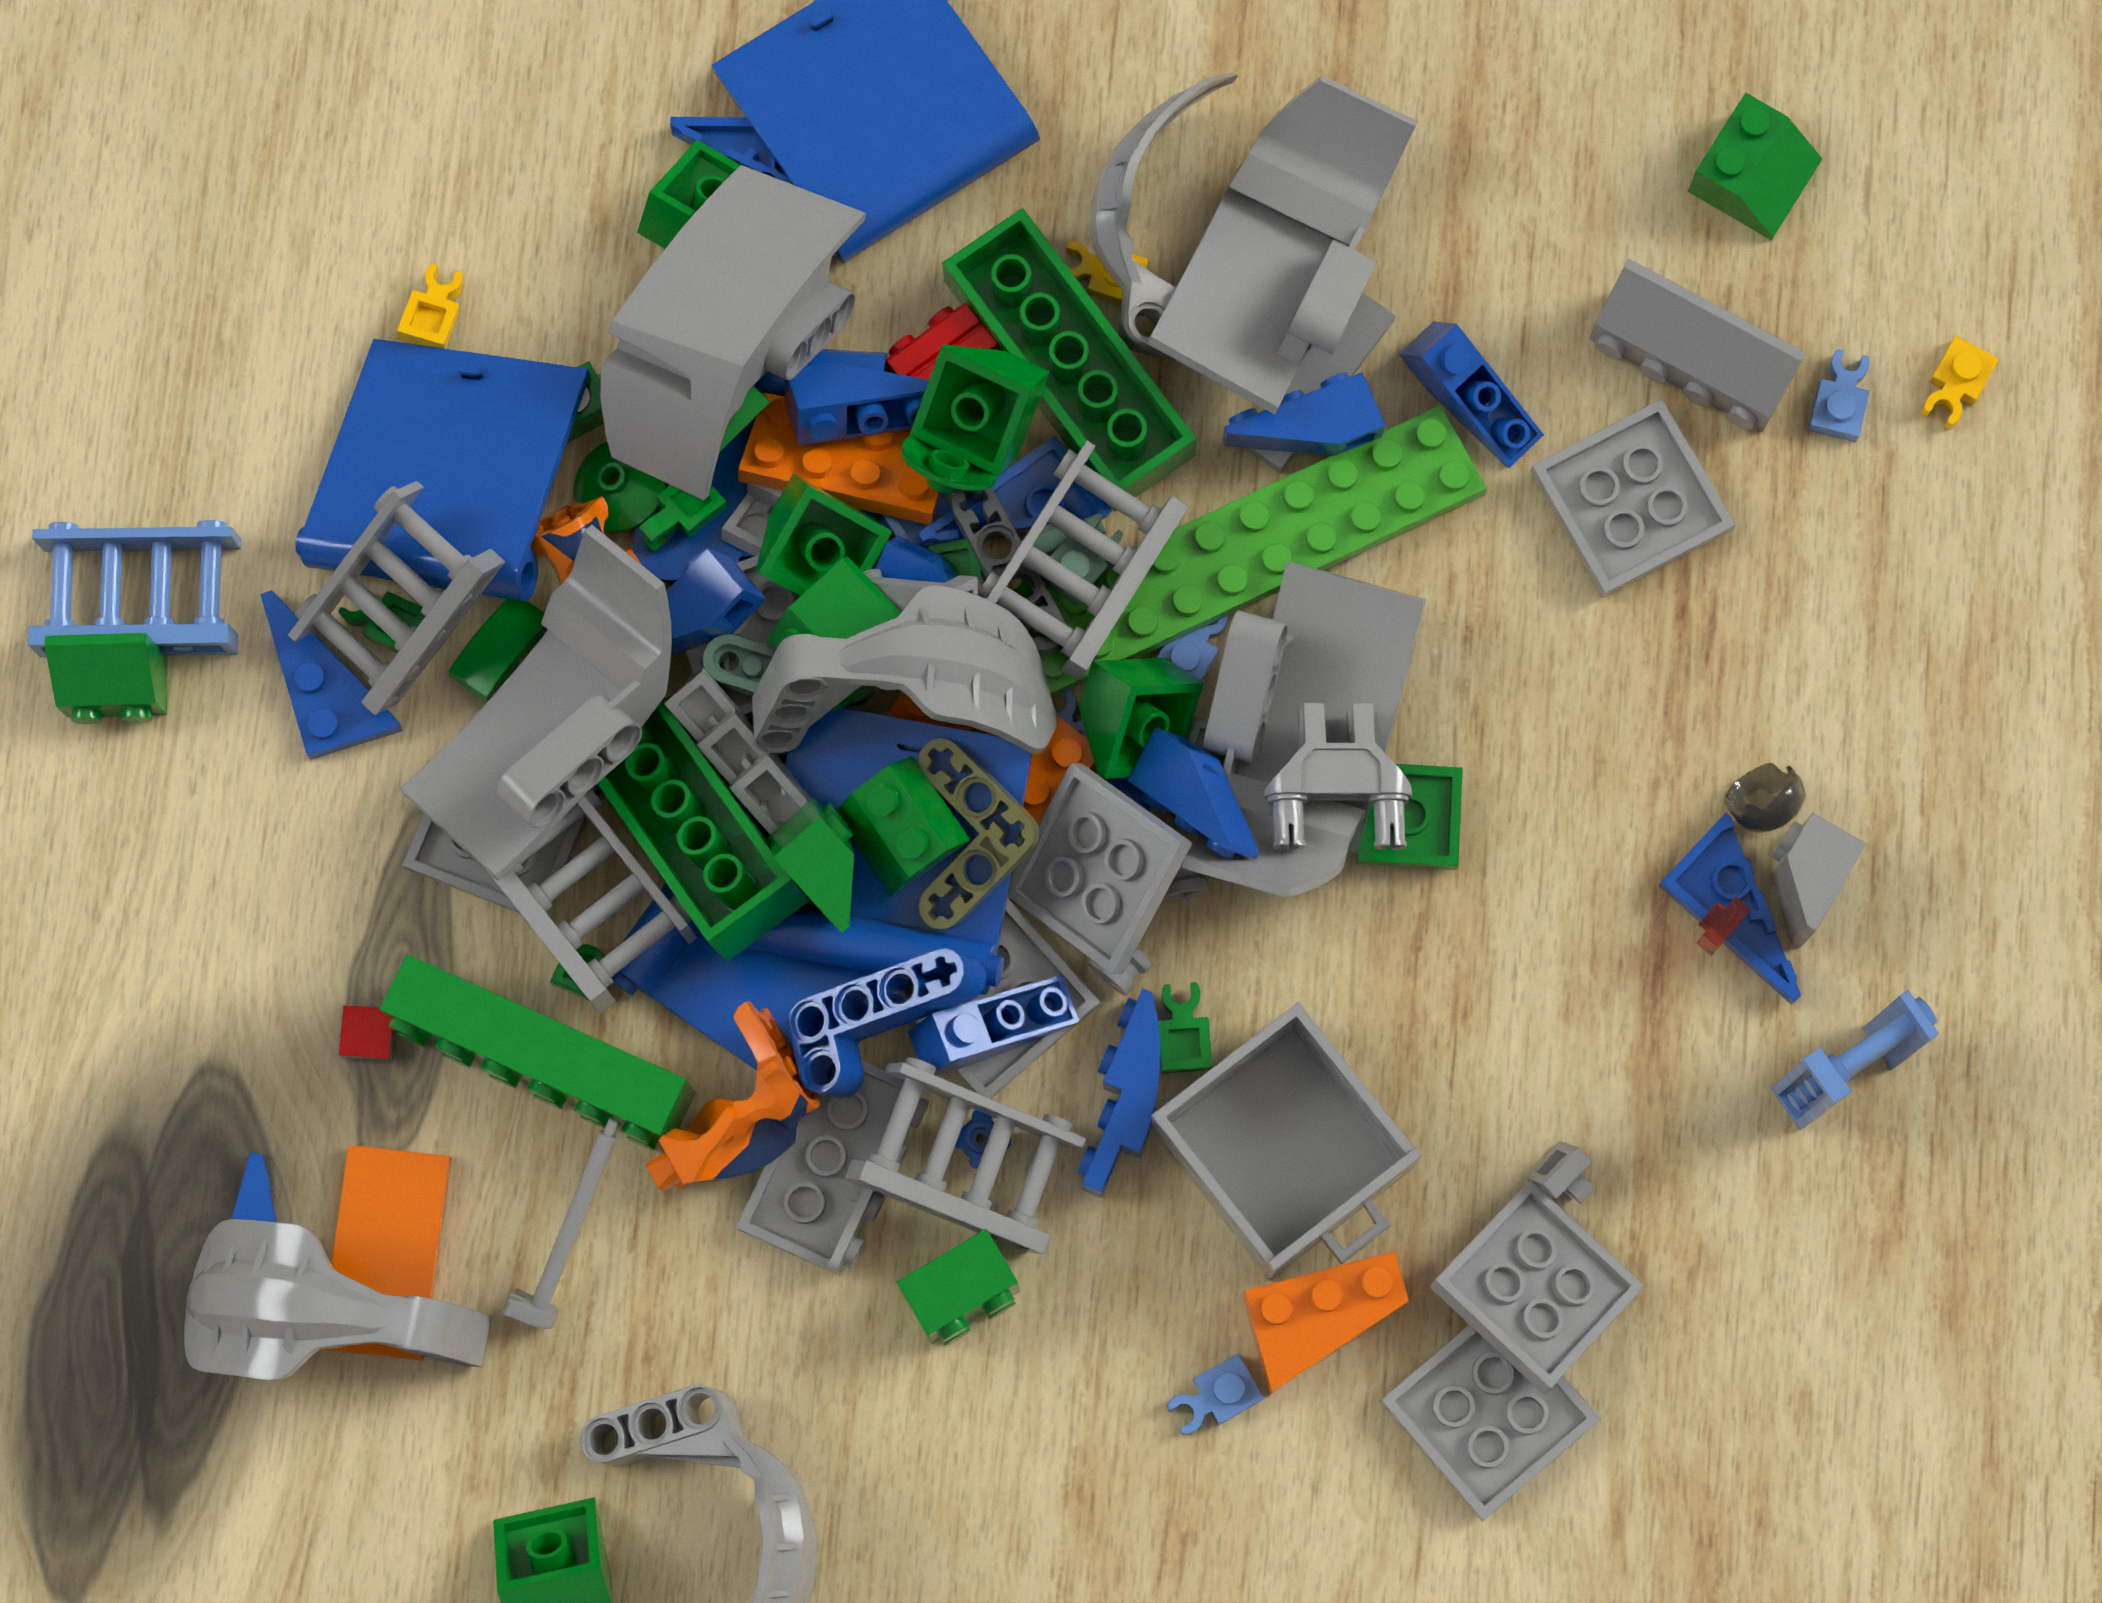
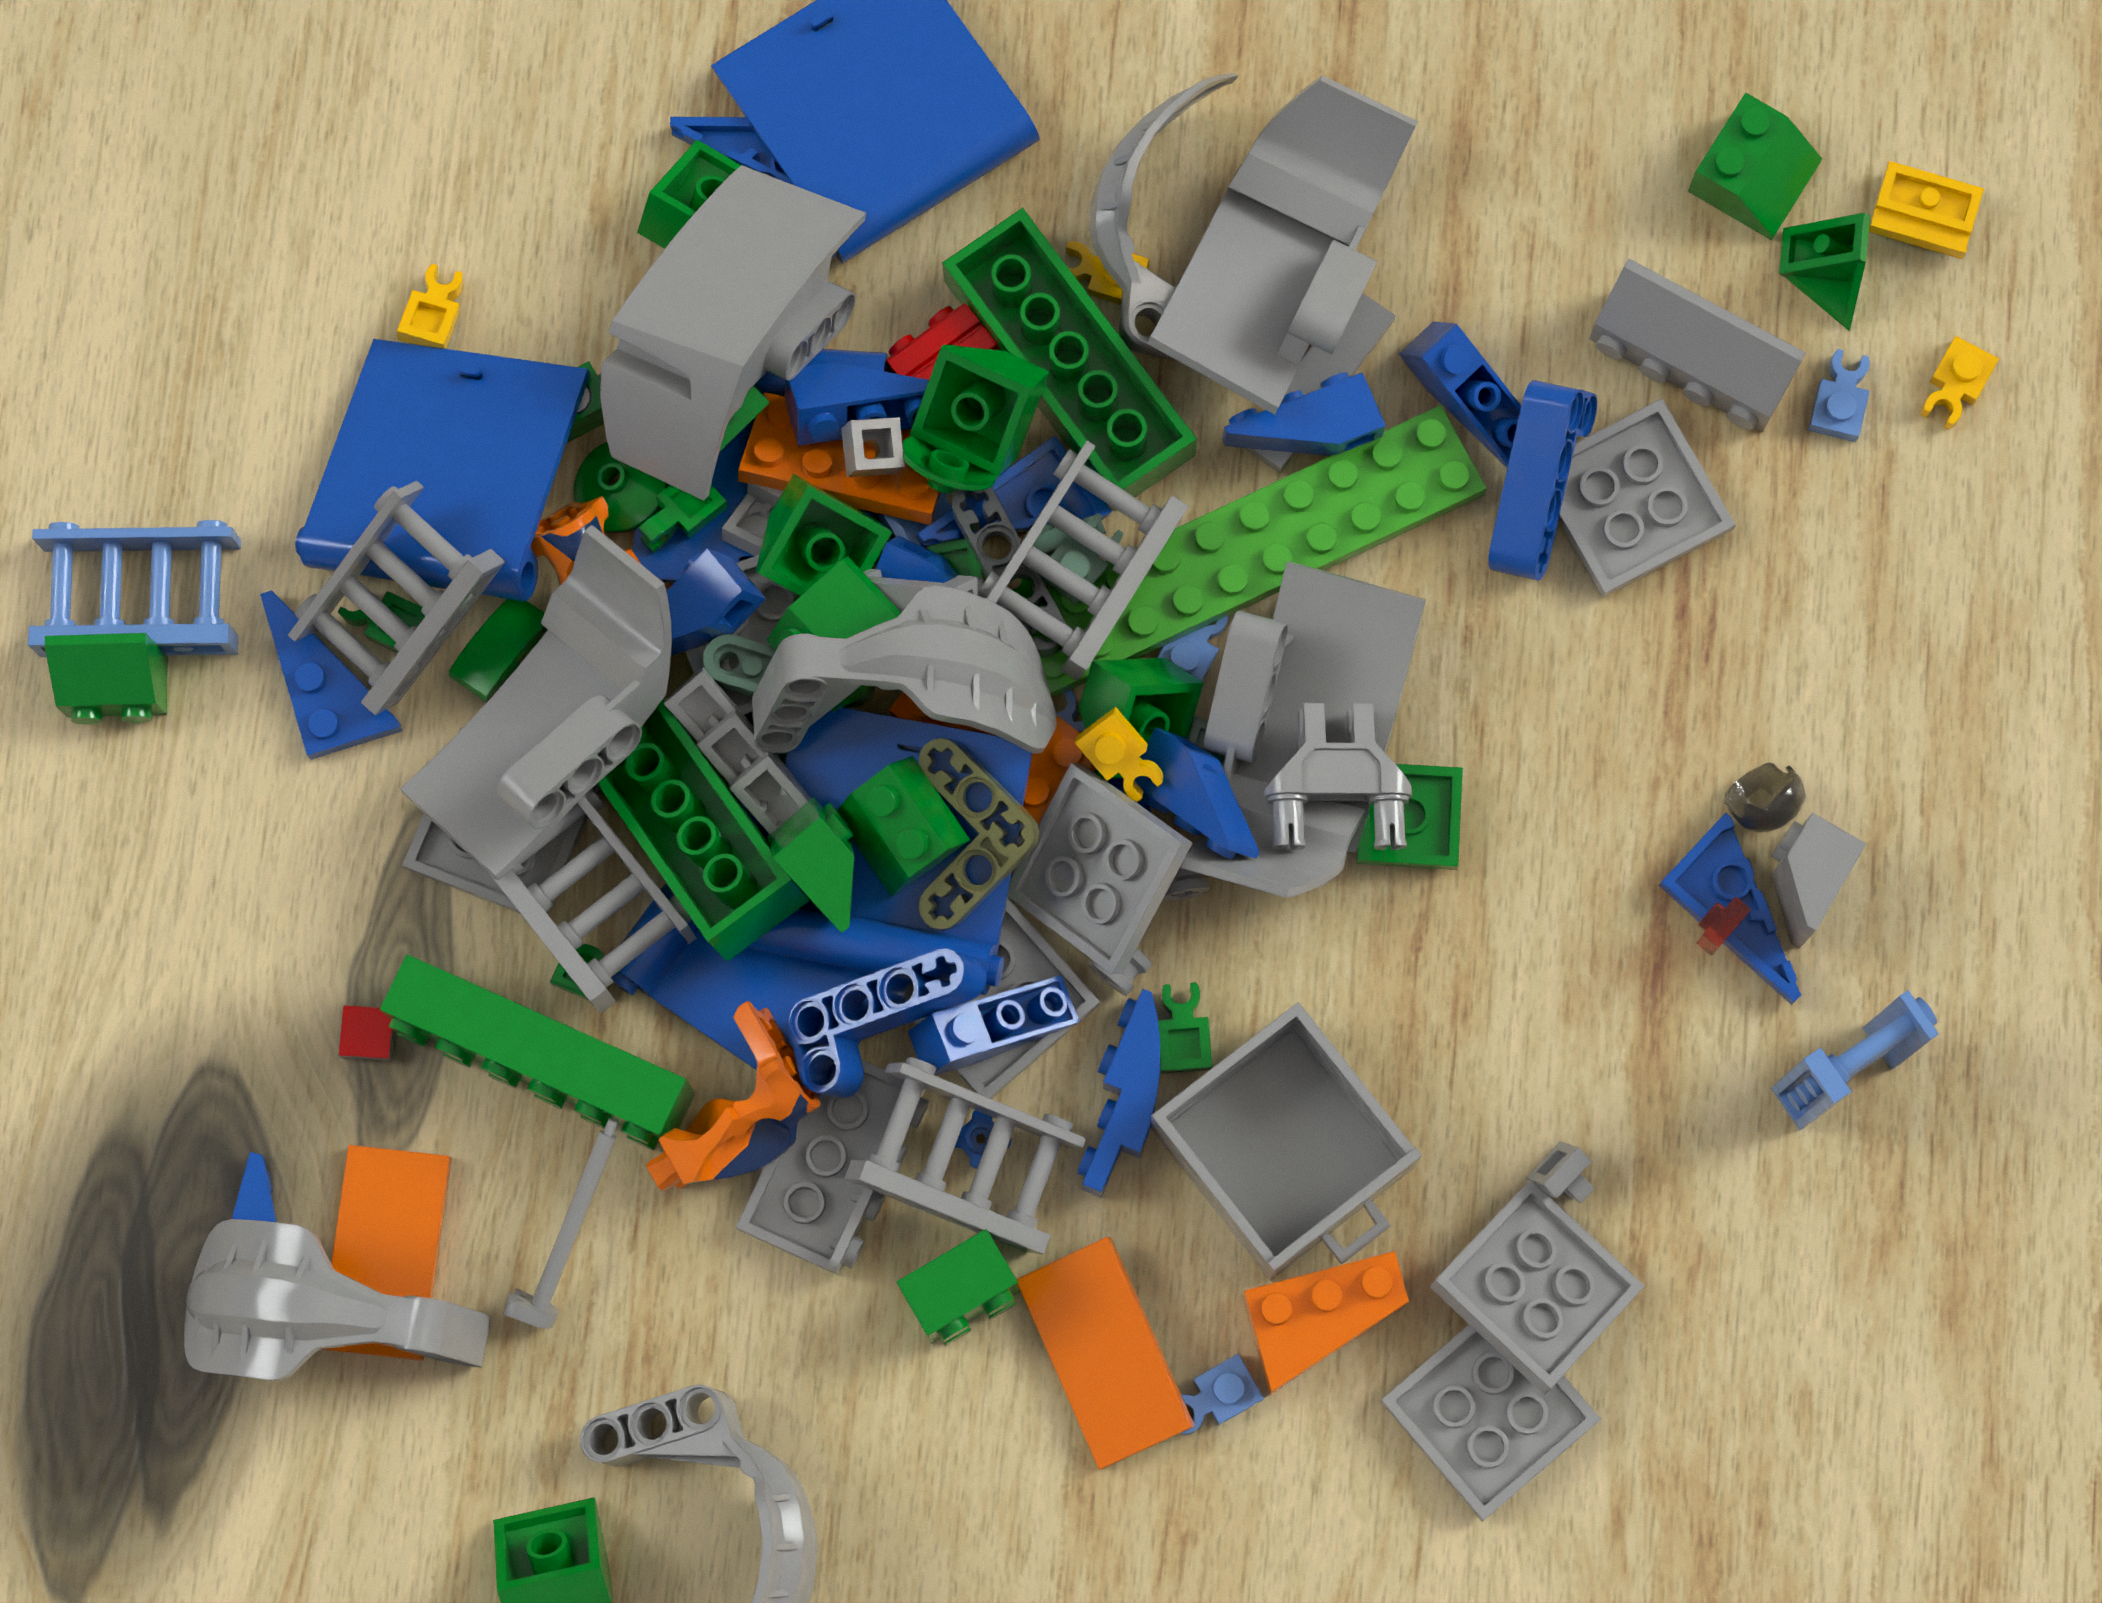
(884, 437): none -> light grey plate
(1105, 1353): none -> orange tile
(1117, 747): none -> yellow plate
(1538, 476): none -> blue beam
(1828, 262): none -> green slope
(1925, 209): none -> yellow plate

